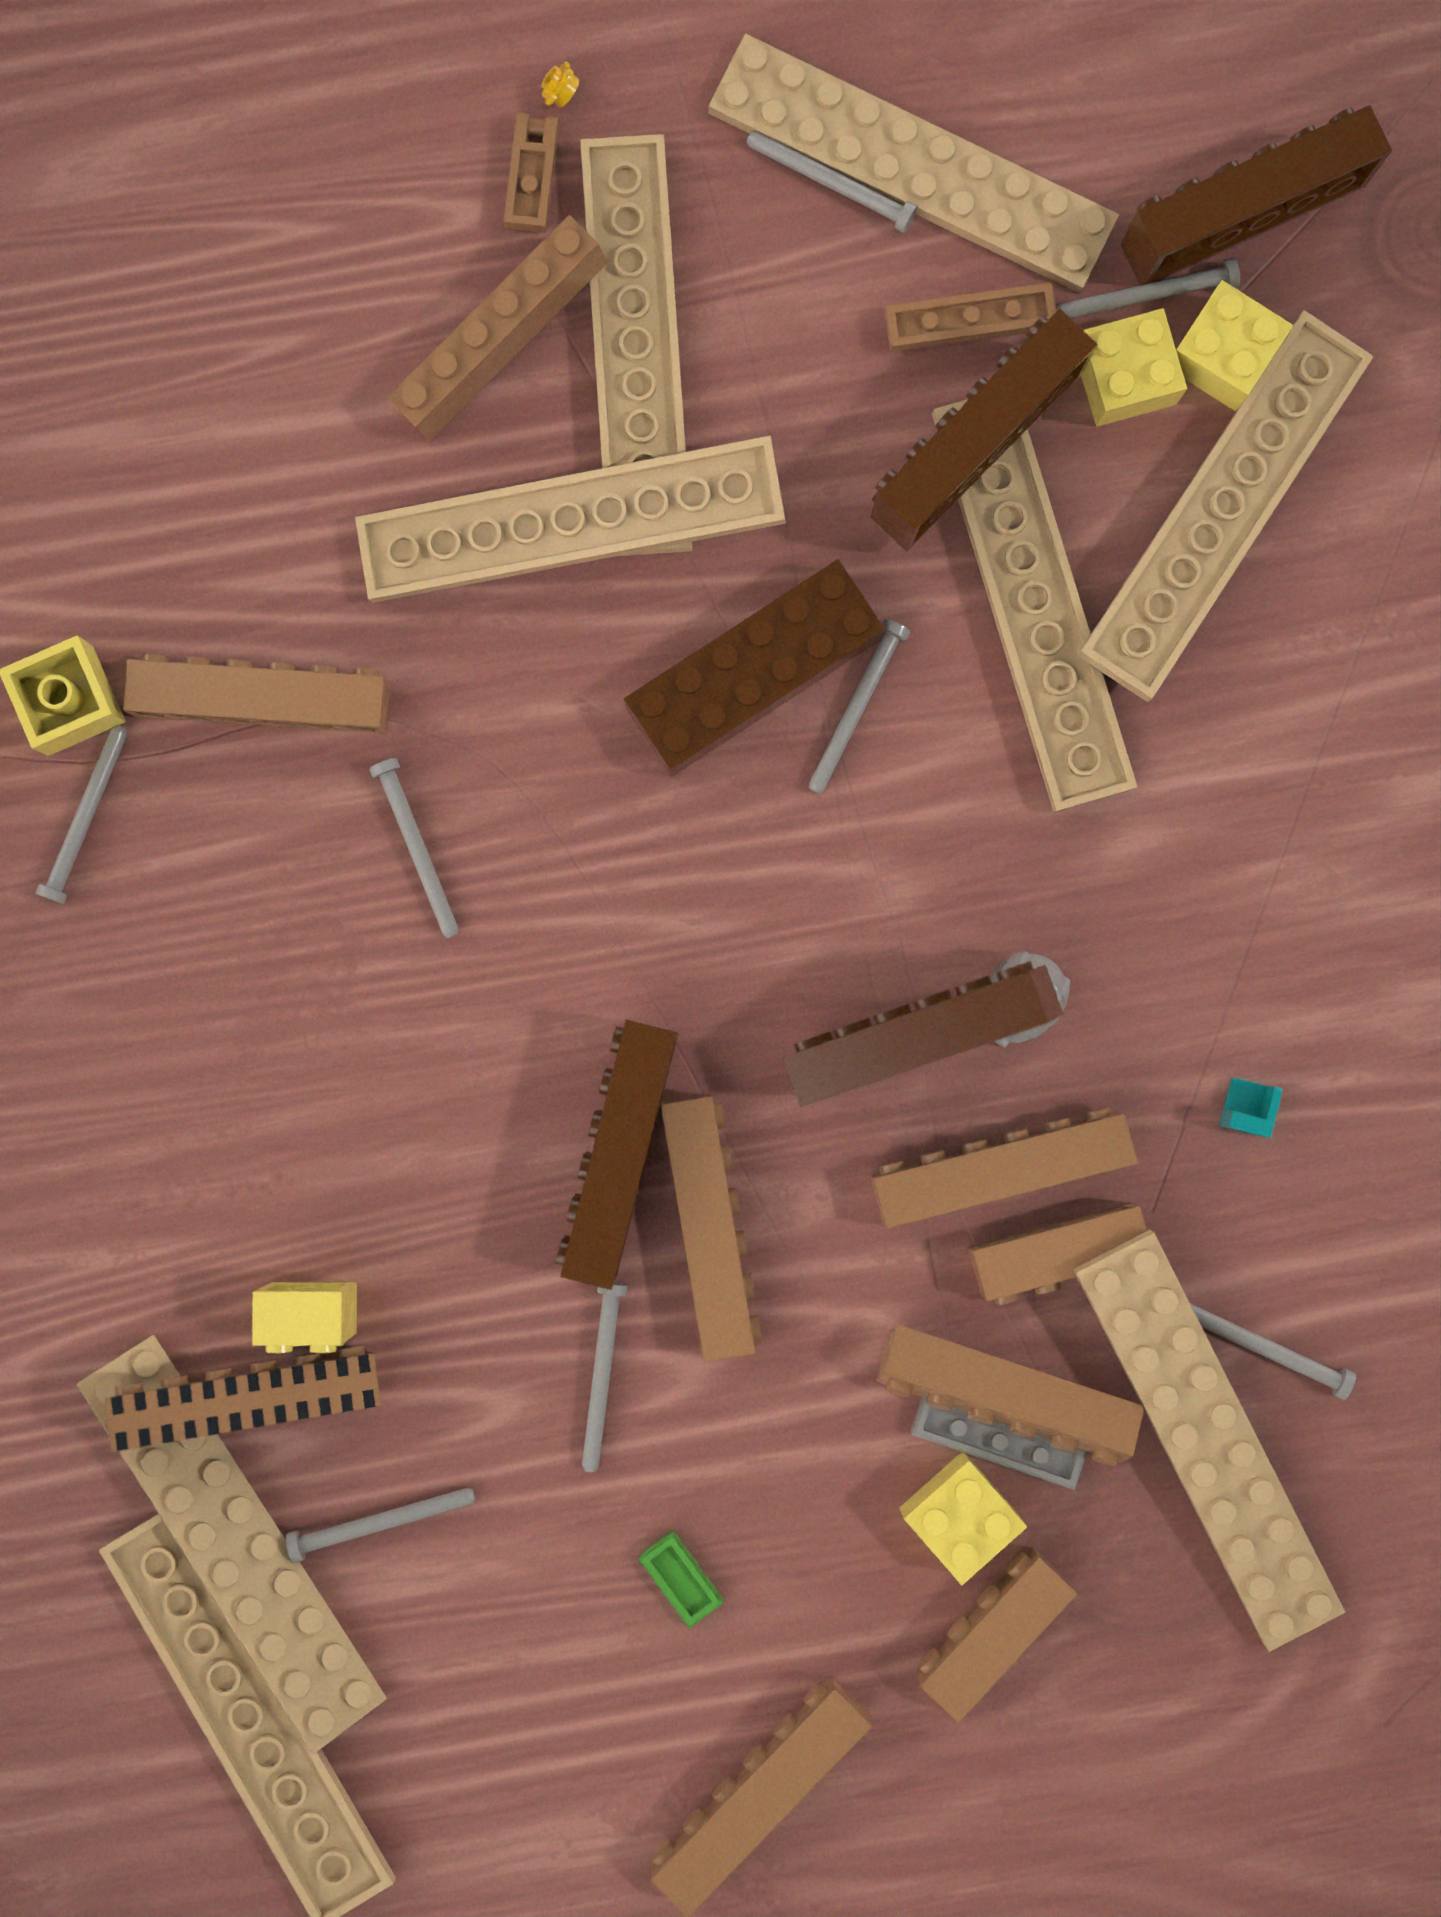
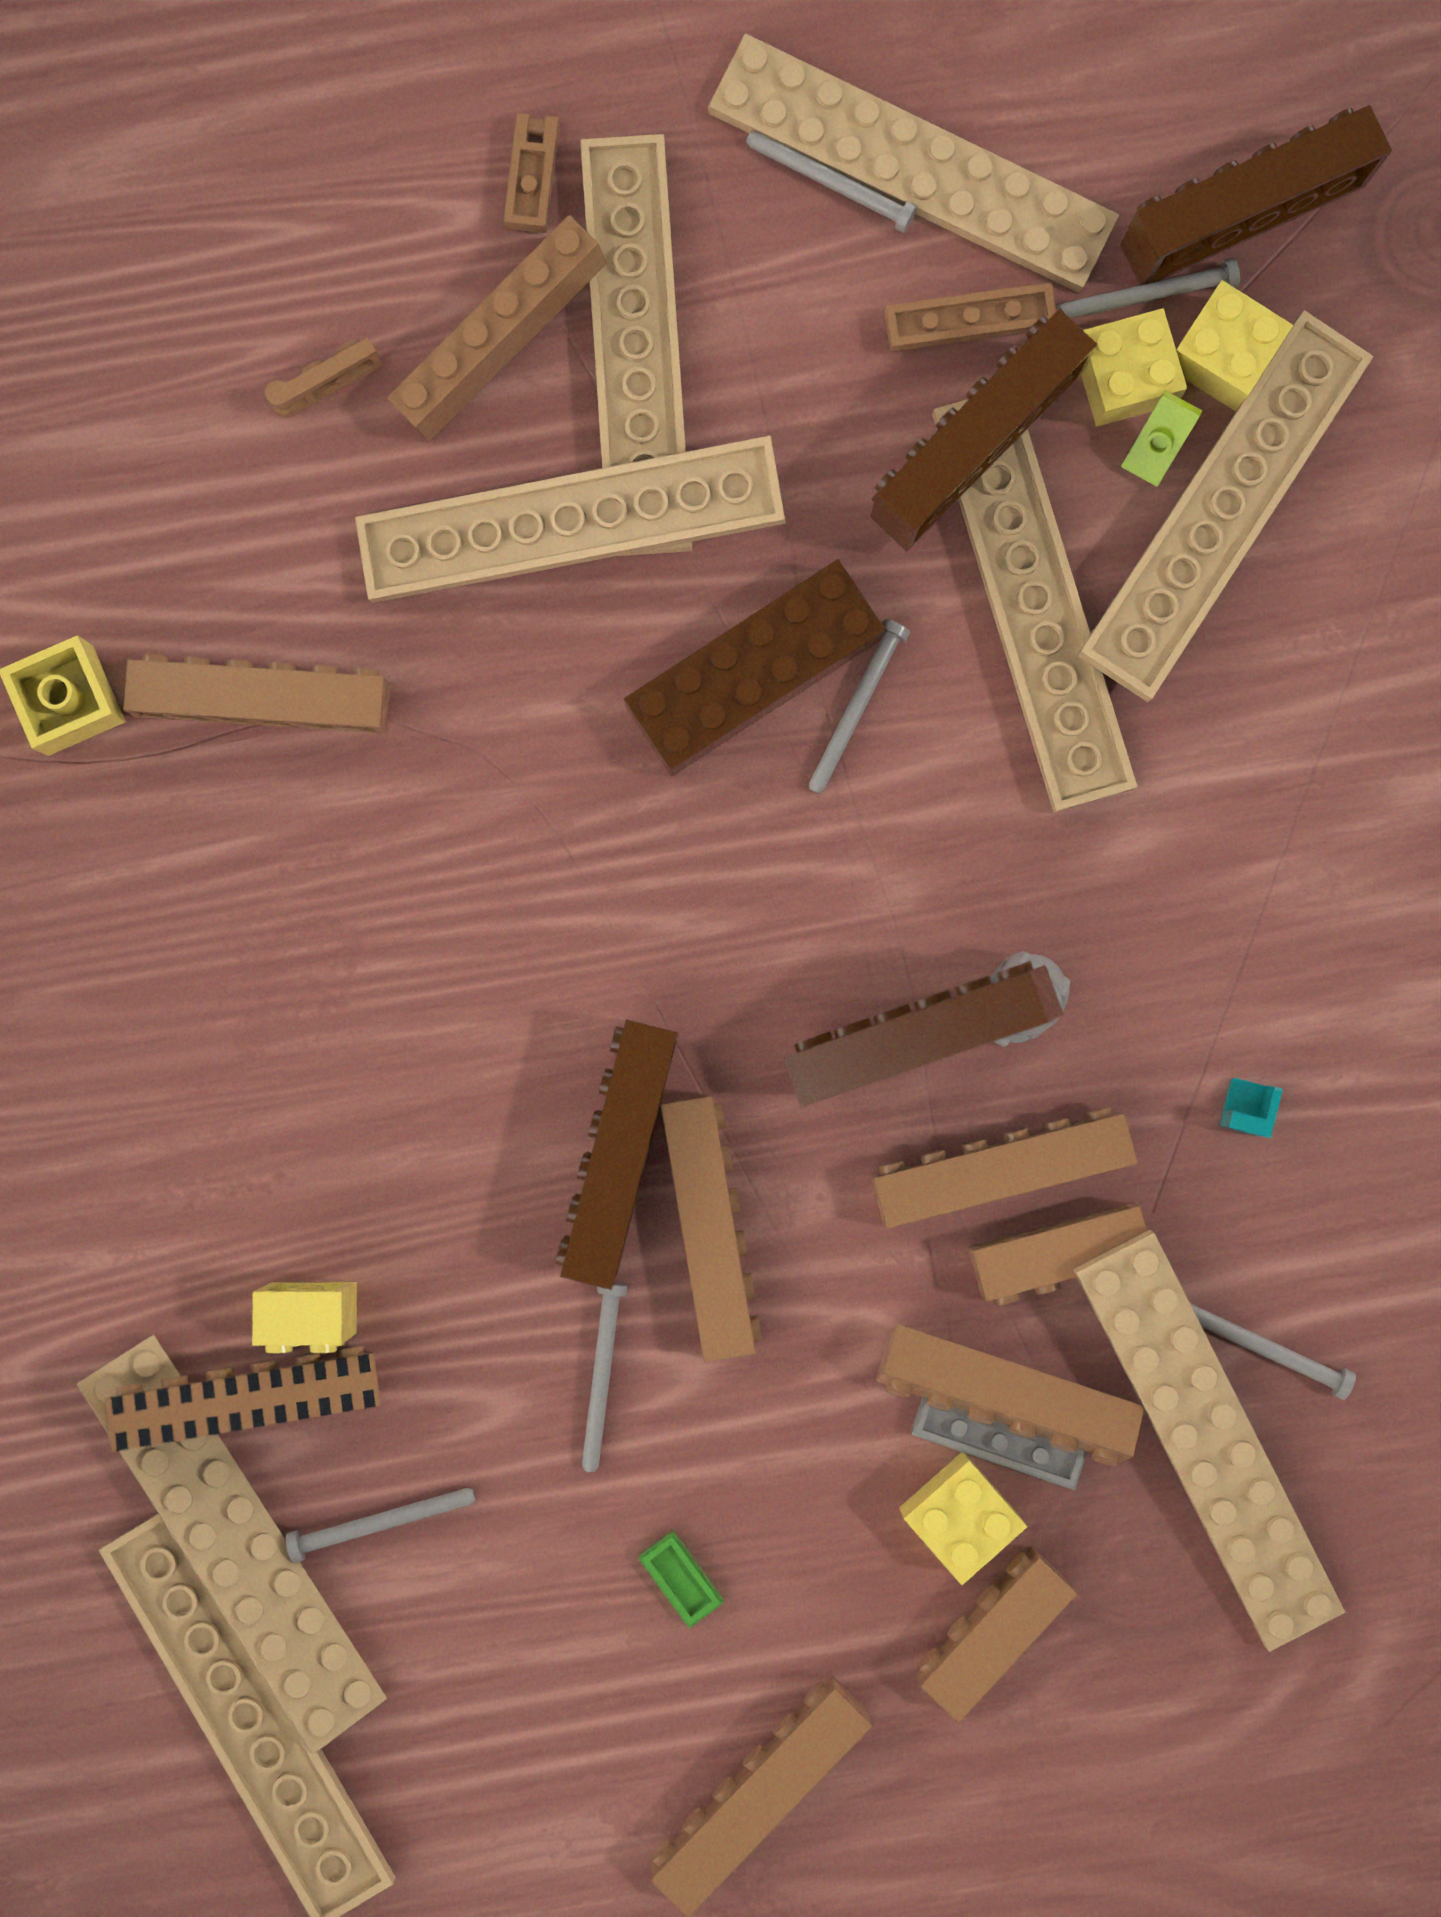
(83, 816): light grey bar -> none
(323, 378): none -> medium nougat plate
(386, 772): light grey bar -> none
(559, 85): yellow plate -> none
(1161, 438): none -> lime plate

